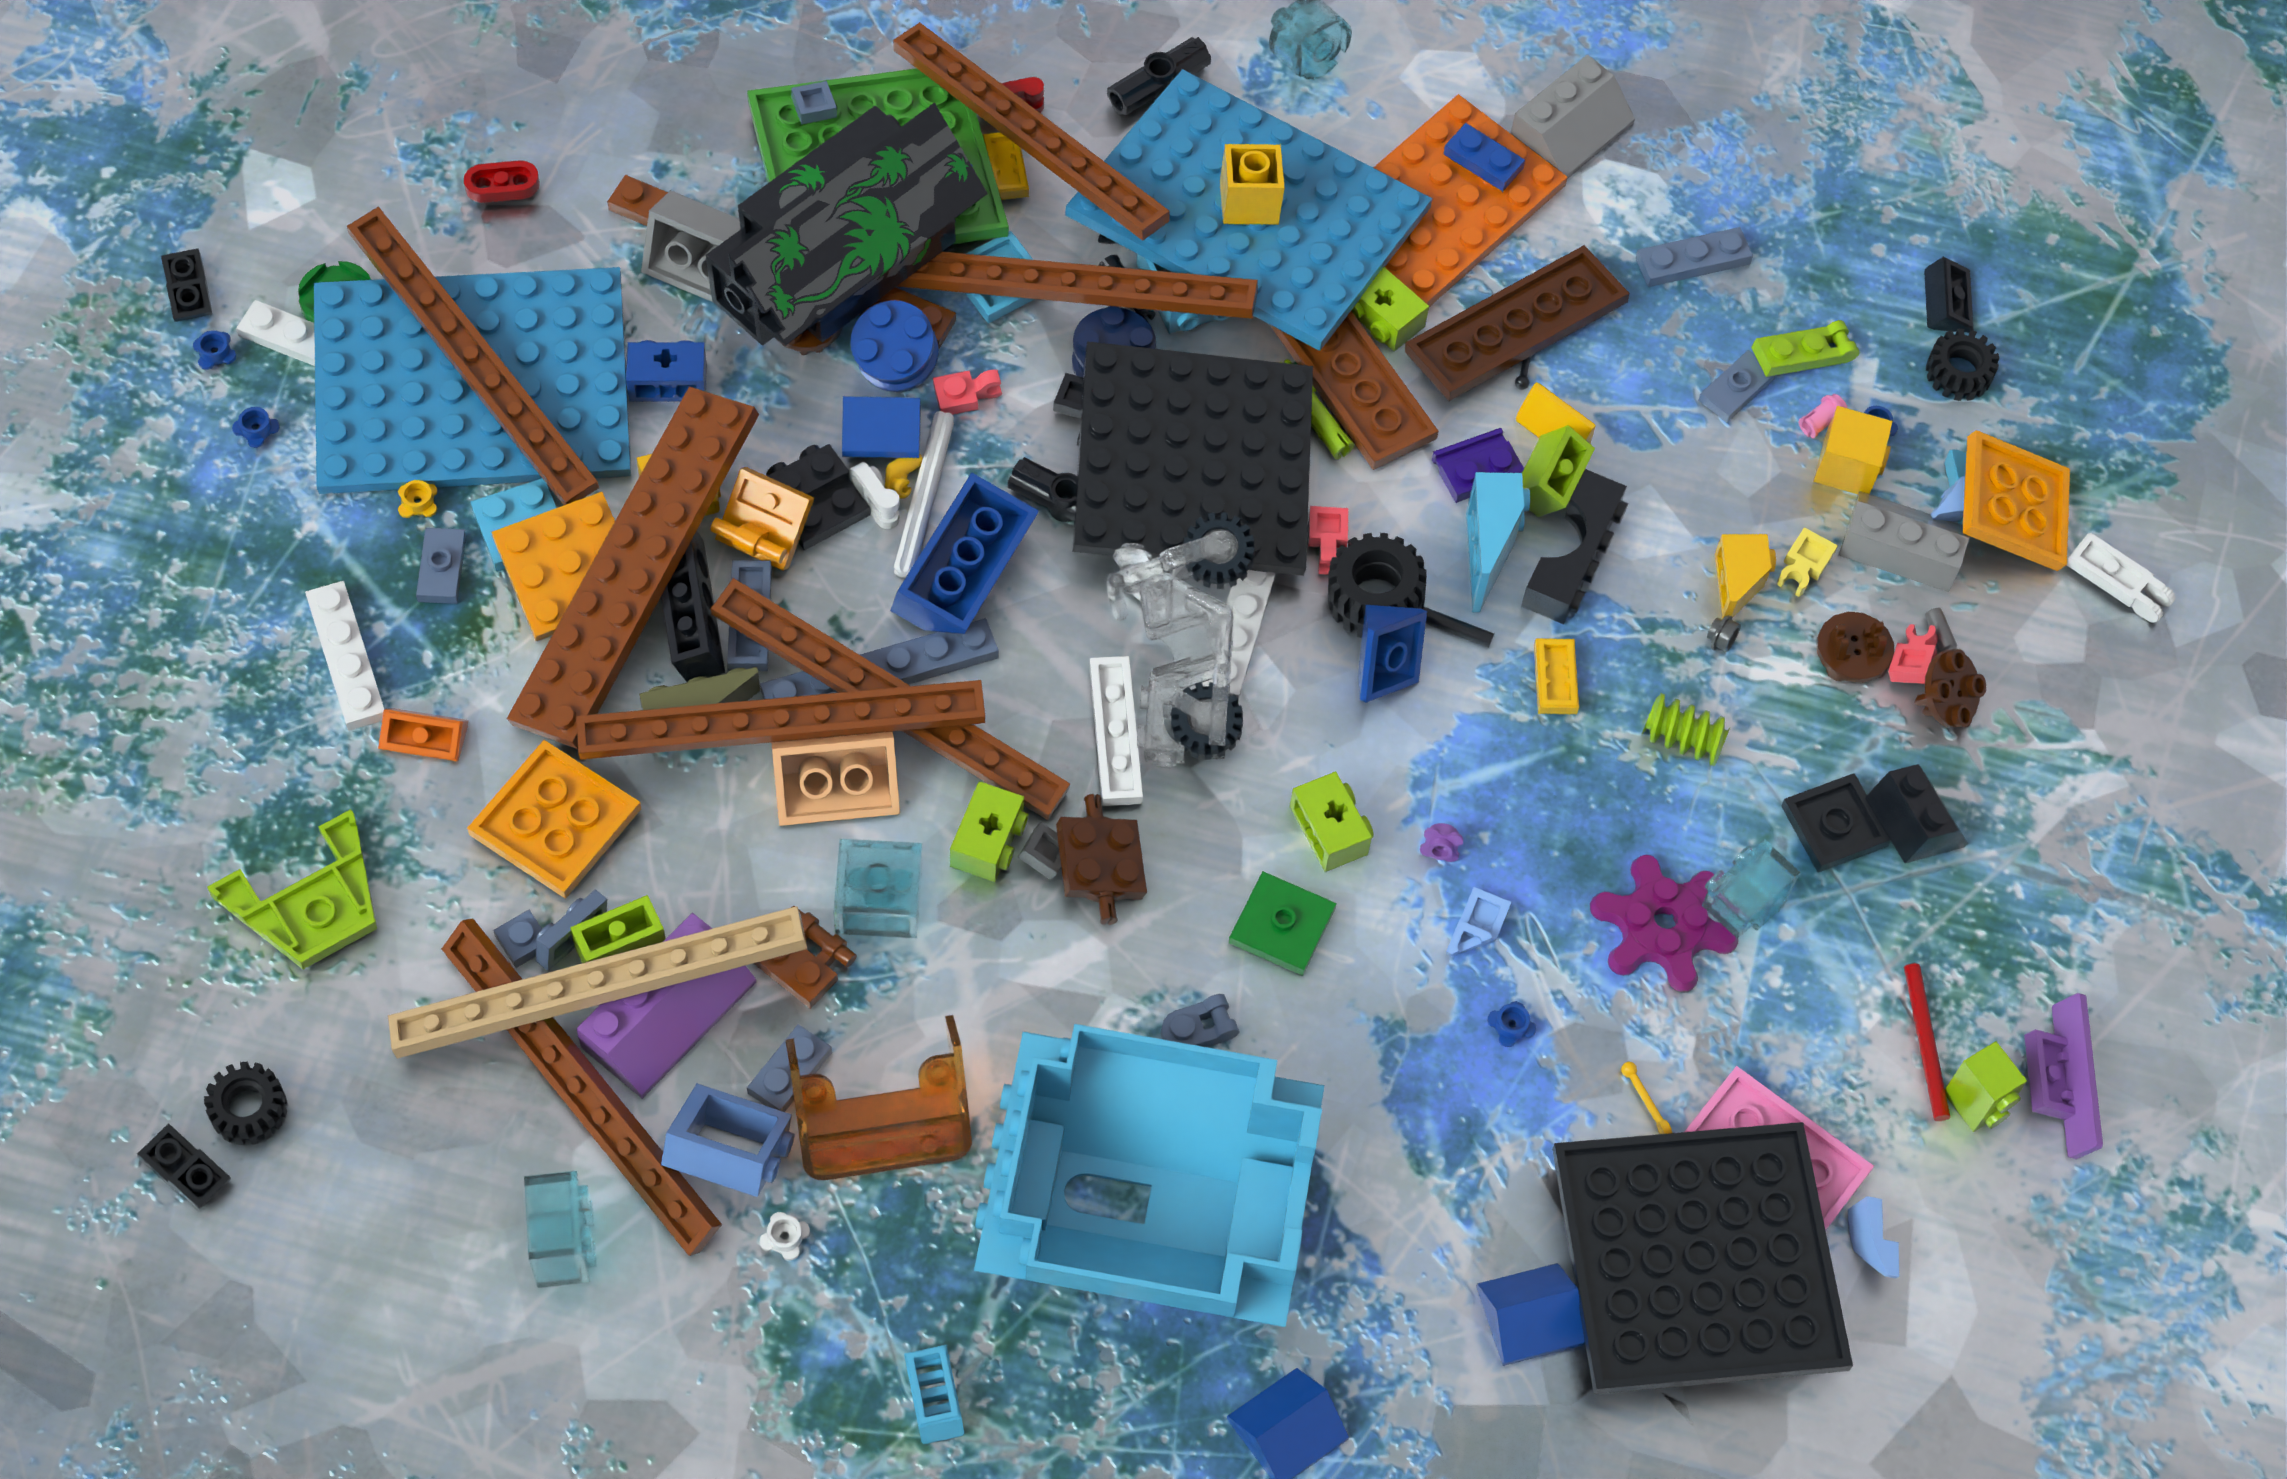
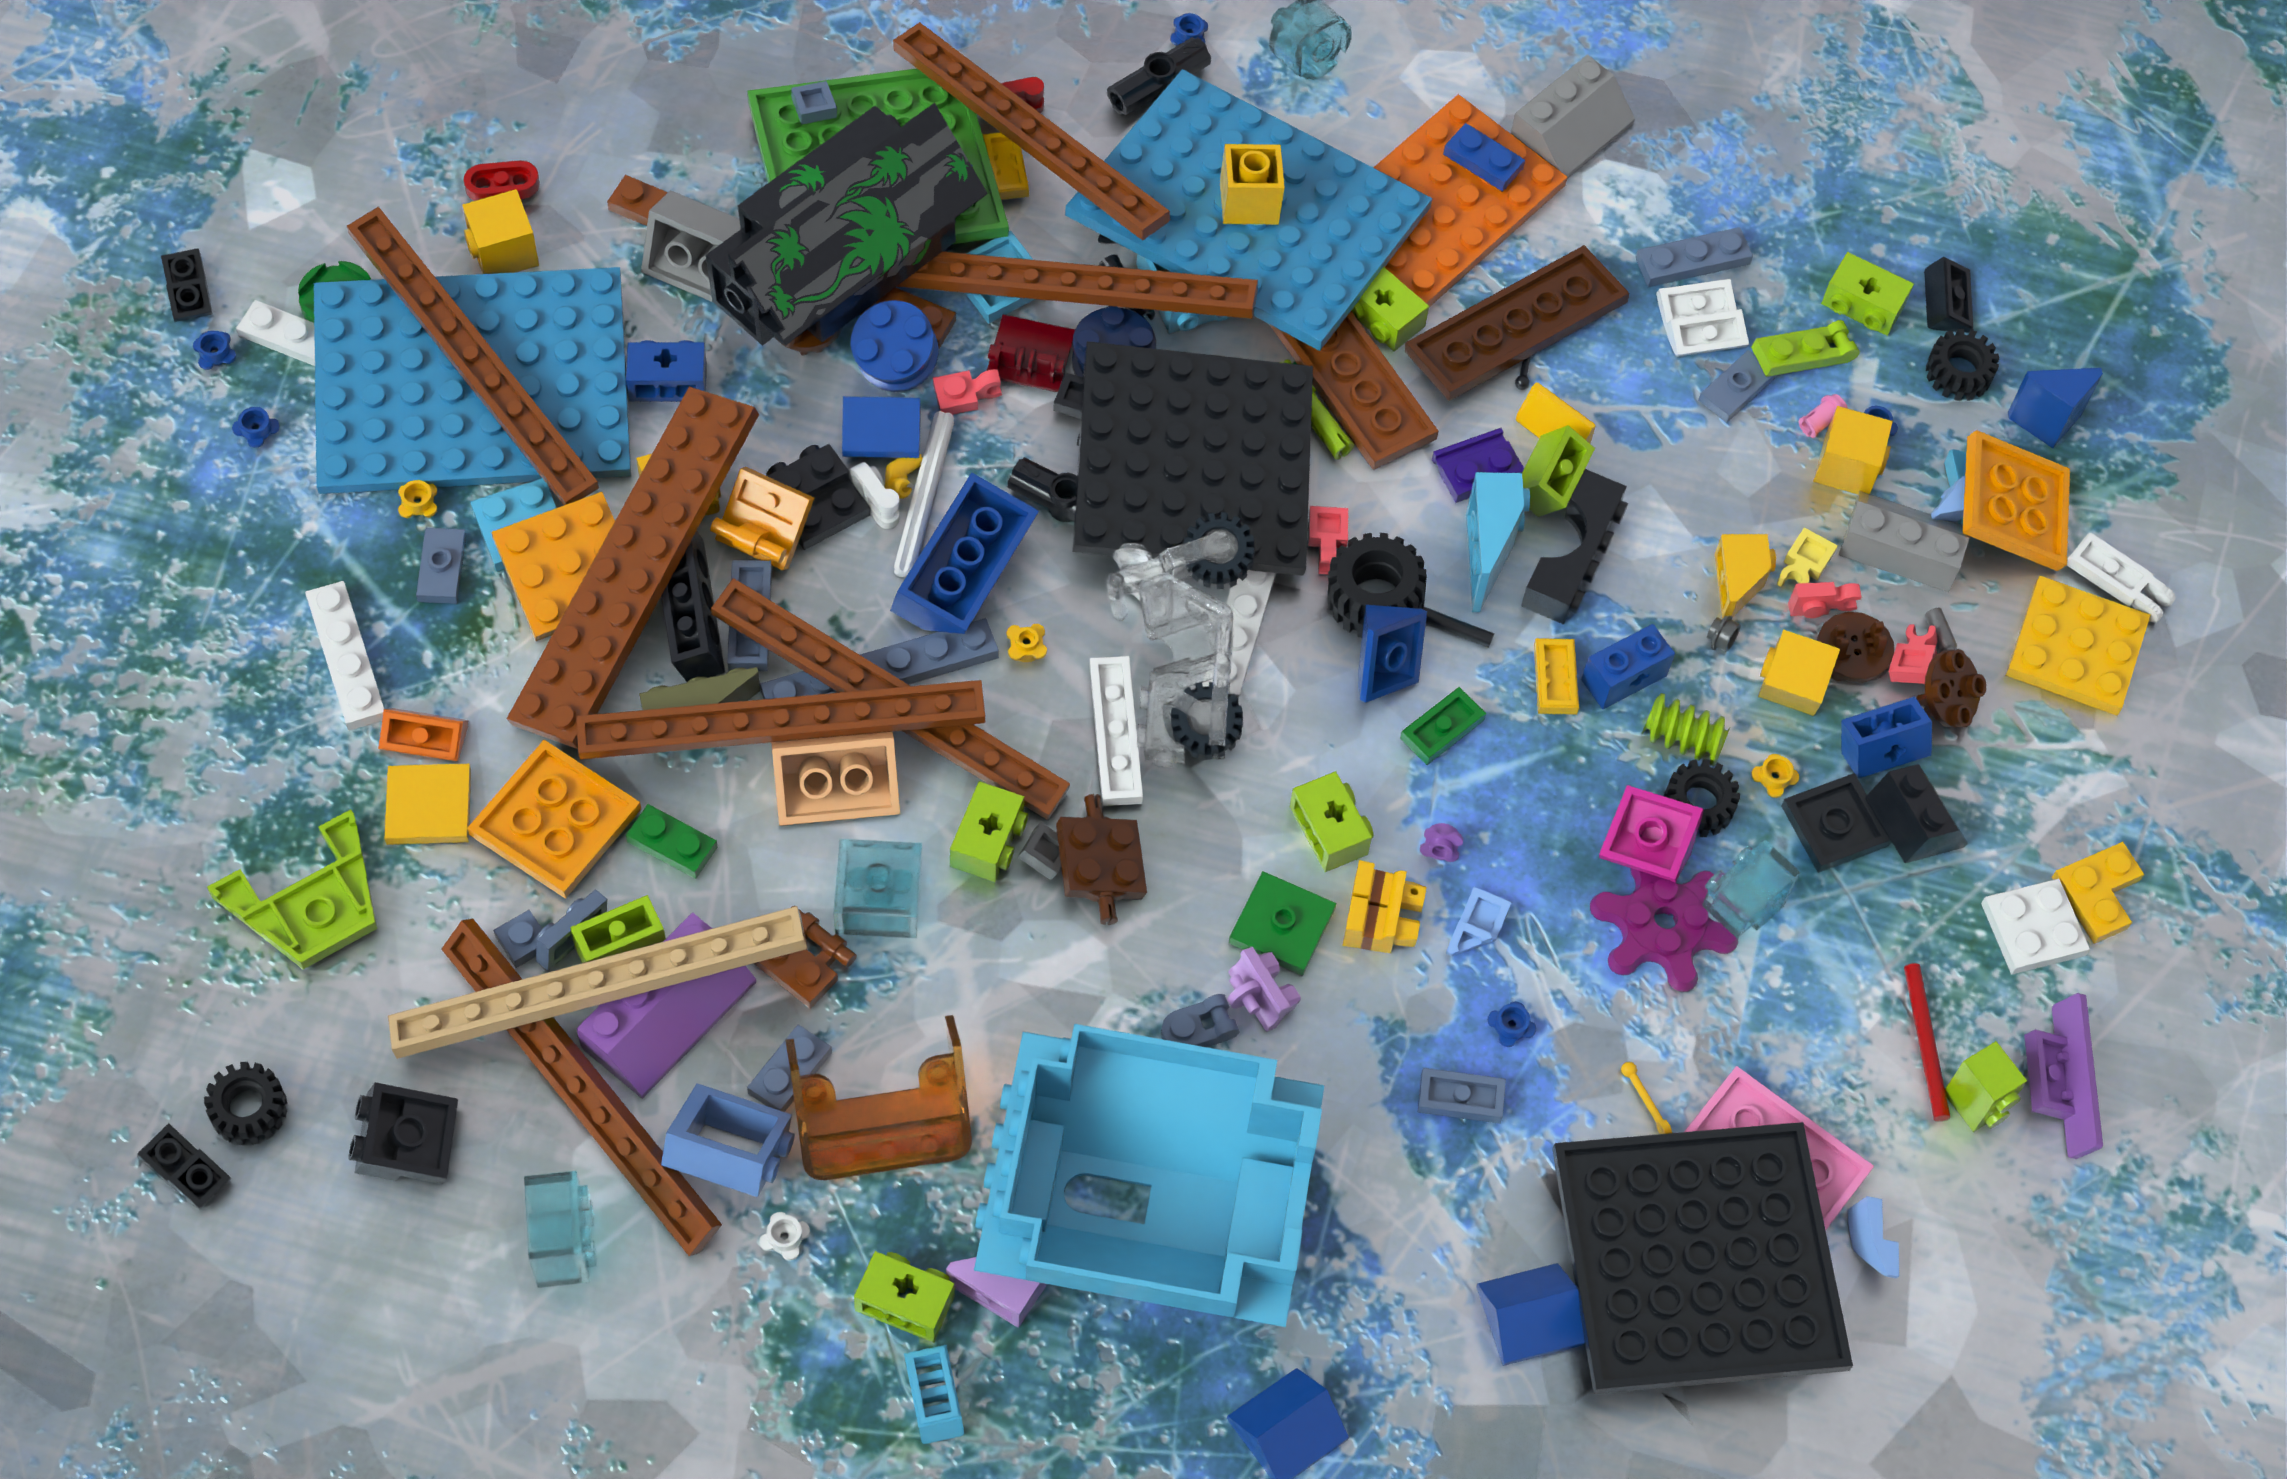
(403, 1134): none -> black plate
(427, 804): none -> yellow tile
(500, 234): none -> yellow head
(671, 841): none -> green plate
(919, 1311): none -> lime brick
(1002, 1295): none -> lavender slope
(1026, 652): none -> yellow plate
(1030, 352): none -> dark red hinge
(1188, 26): none -> blue plate
(1258, 991): none -> lavender hips
(1375, 909): none -> yellow hips
(1443, 725): none -> green plate
(1461, 1095): none -> sand blue plate
(1627, 666): none -> blue brick
(1652, 833): none -> dark pink slope
(1702, 318): none -> white slope
(1713, 781): none -> black tyre
(1782, 767): none -> yellow plate
(1797, 672): none -> yellow head
(1818, 598): none -> coral plate
(1867, 293): none -> lime brick
(1886, 737): none -> blue brick
(2035, 926): none -> white plate
(2053, 401): none -> blue slope
(2078, 645): none -> yellow plate
(2092, 886): none -> yellow plate

